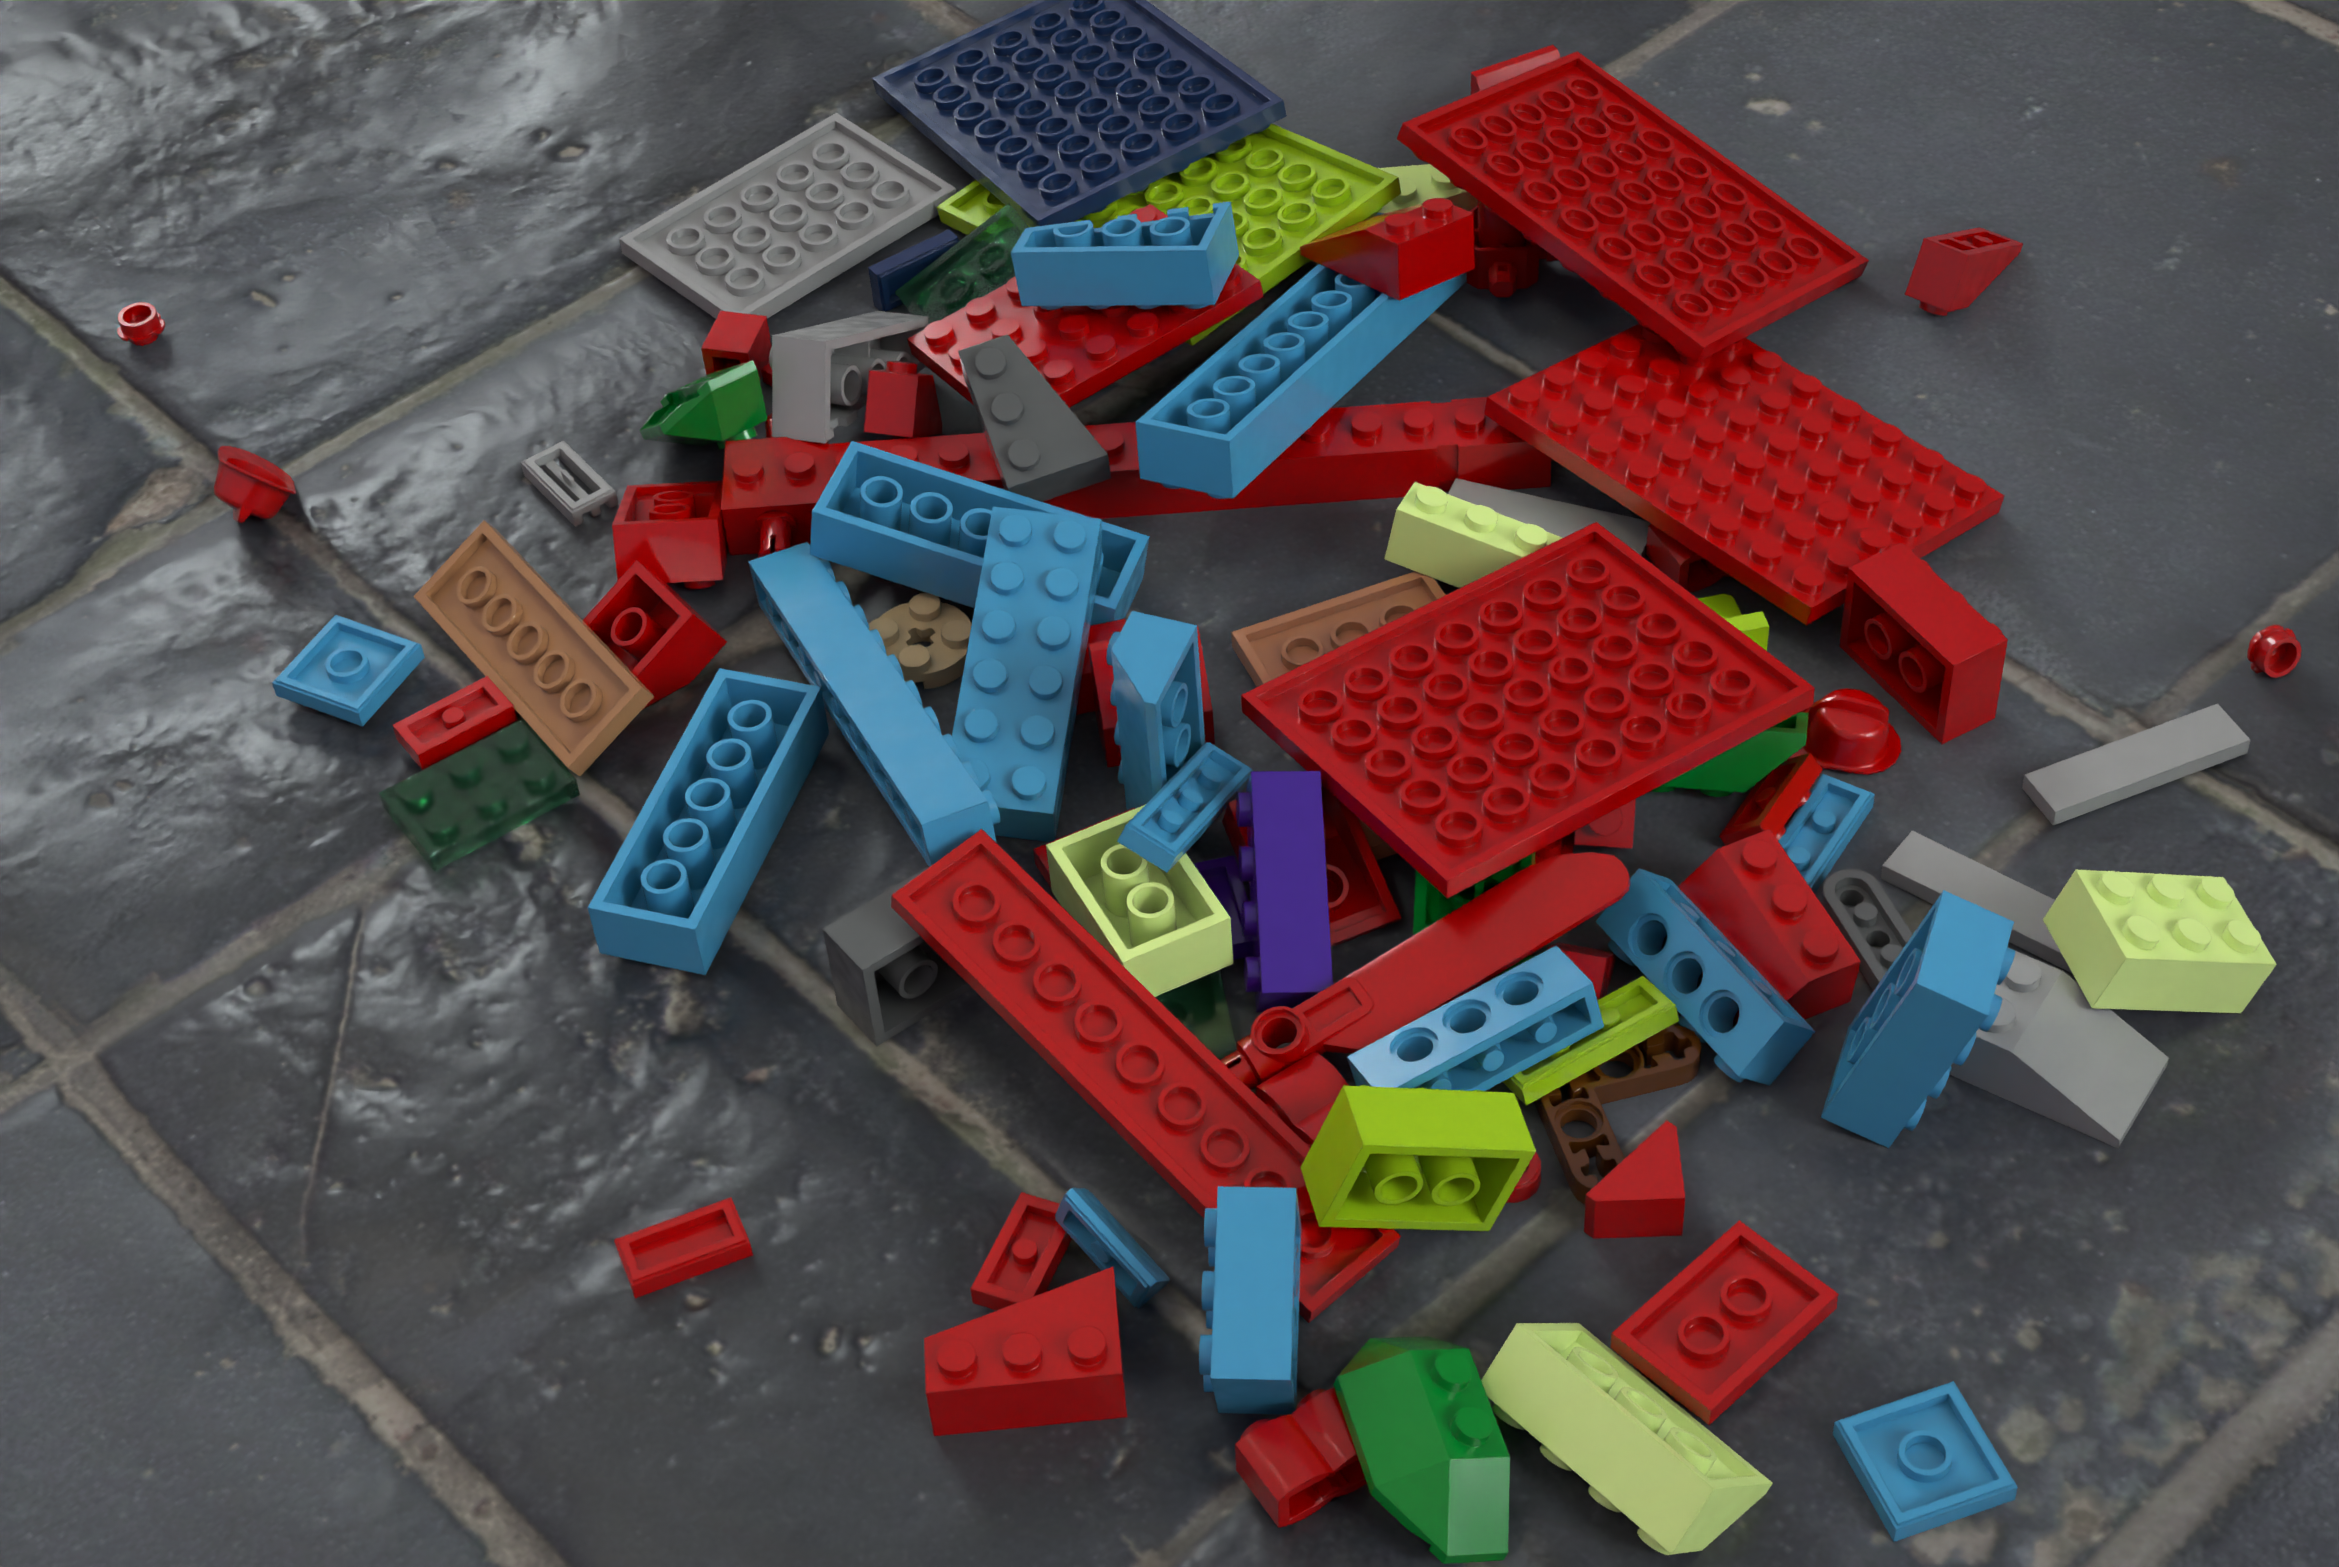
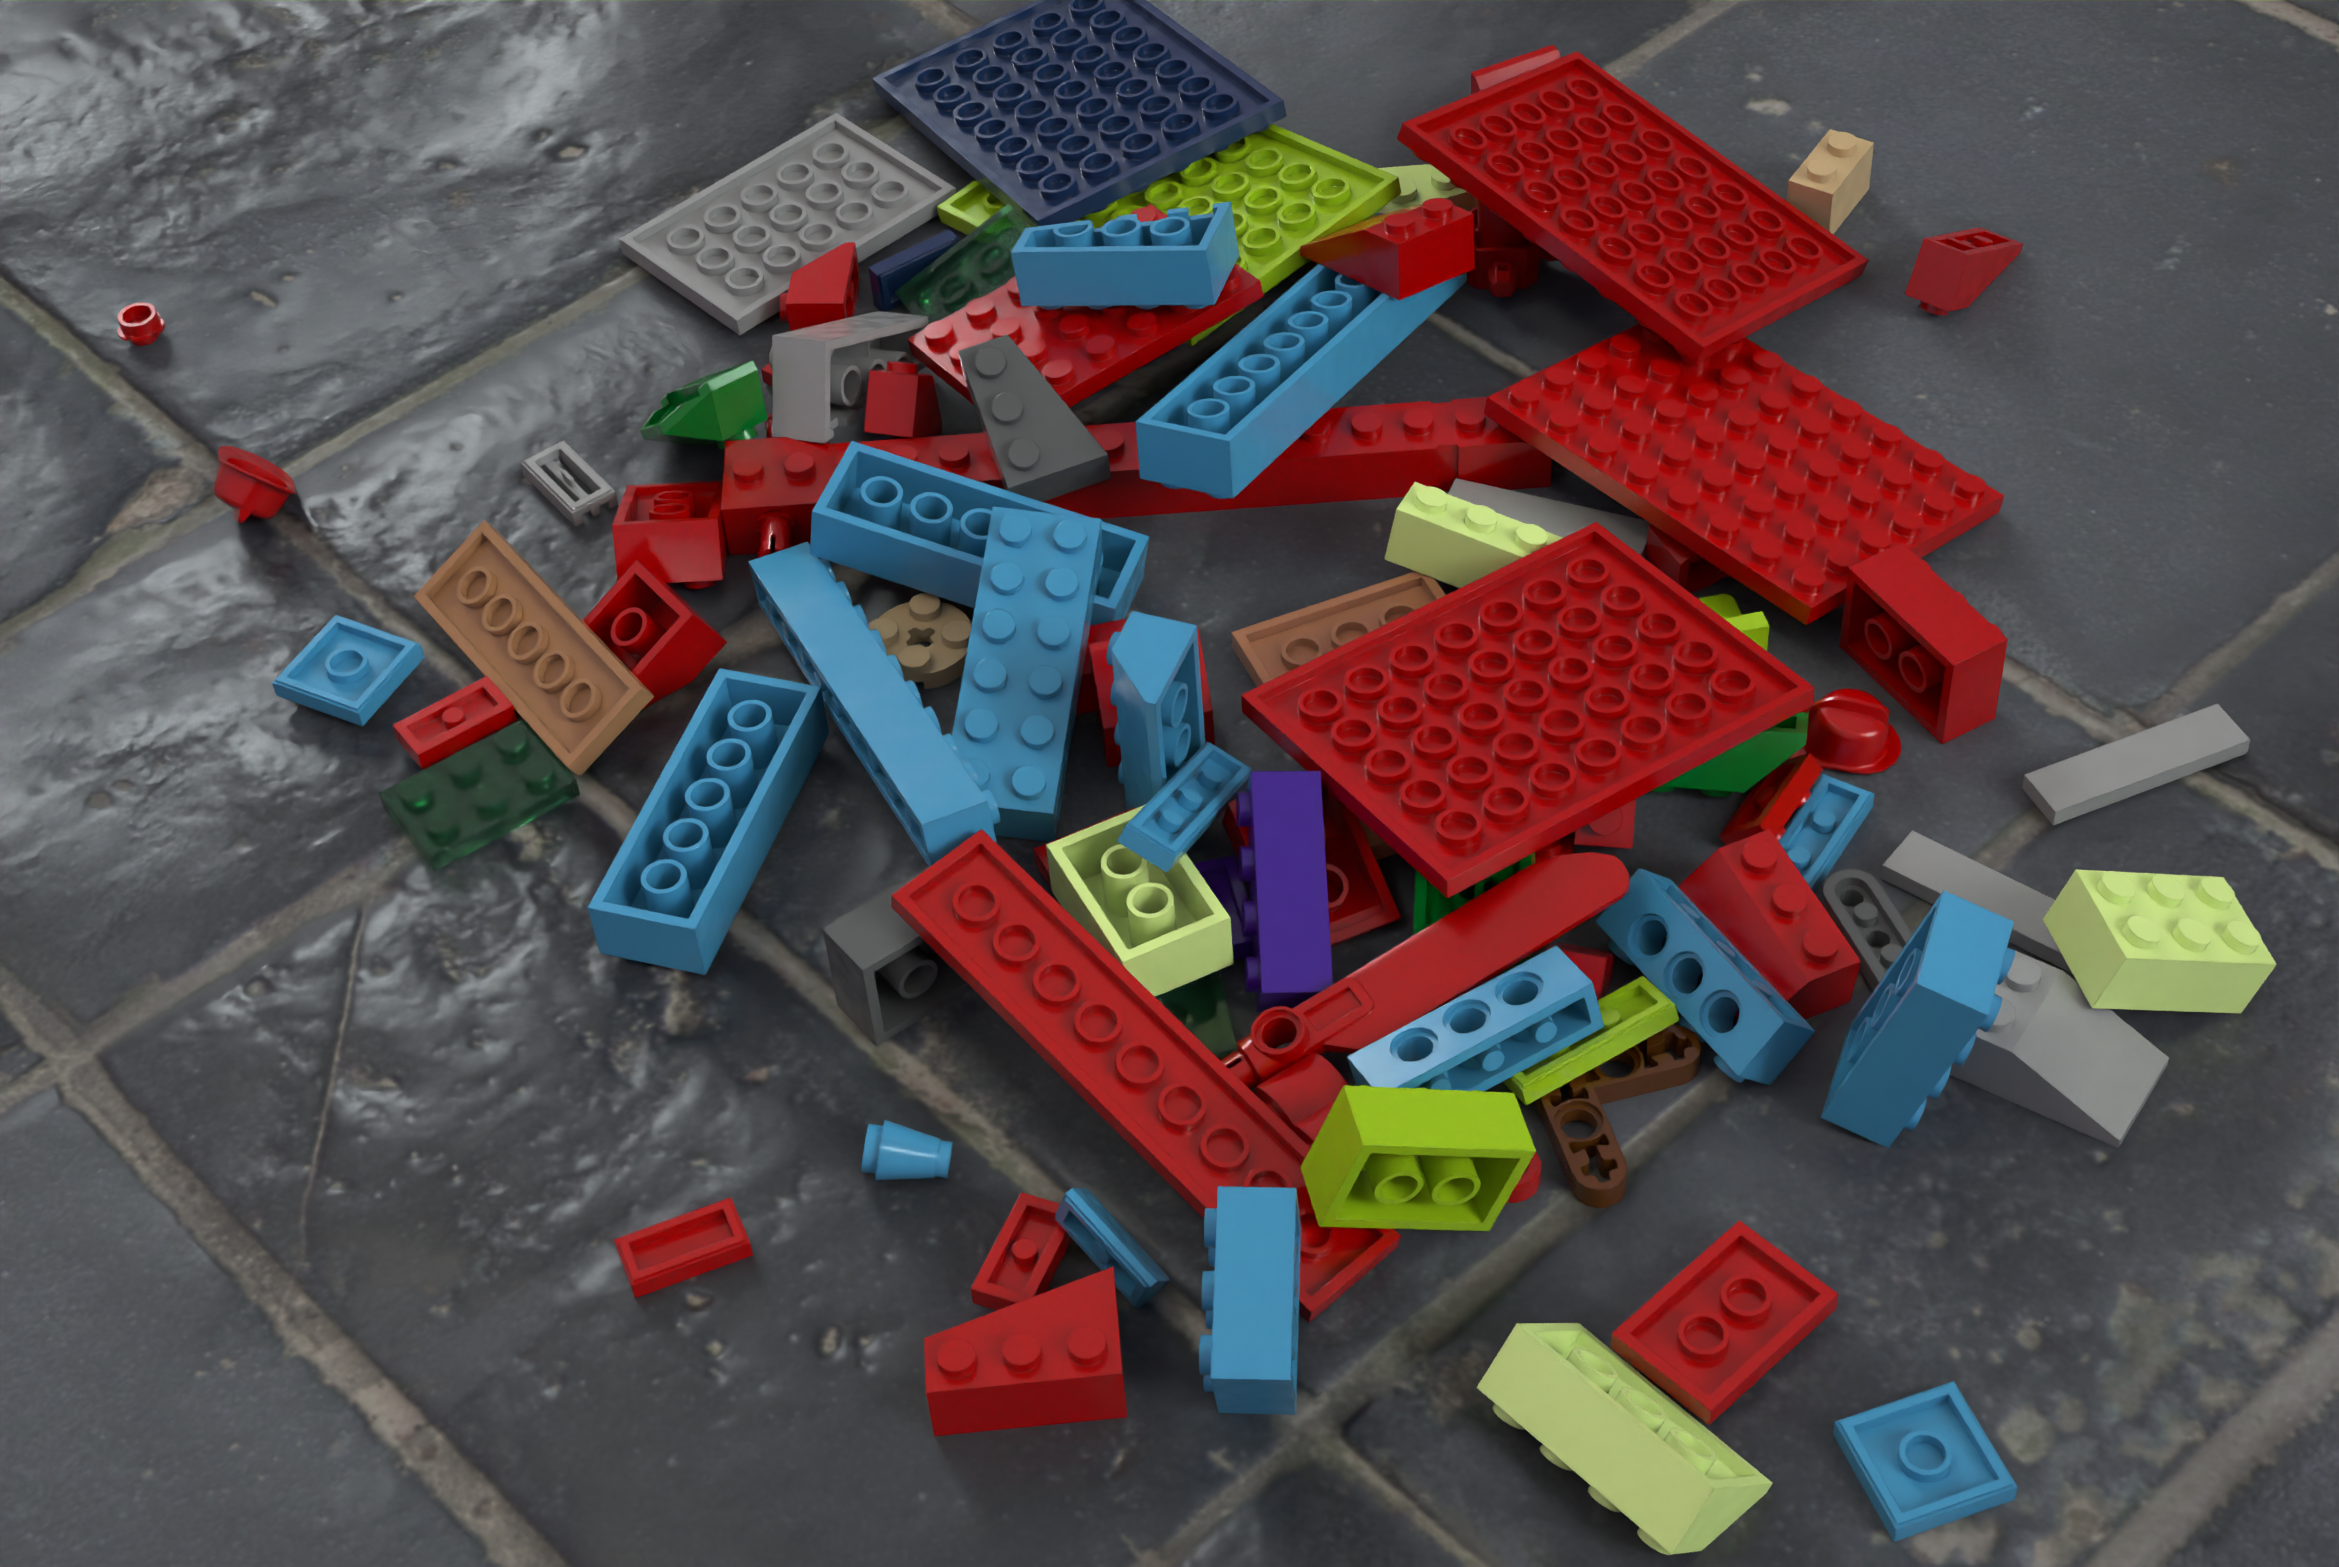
(737, 340): red brick -> none
(823, 289): none -> red slope
(904, 1153): none -> dark azure cone
(1300, 1459): red brick -> none
(1430, 1444): green wedge -> none
(1641, 1193): red slope -> none
(1832, 179): none -> tan brick
(2274, 651): red plate -> none

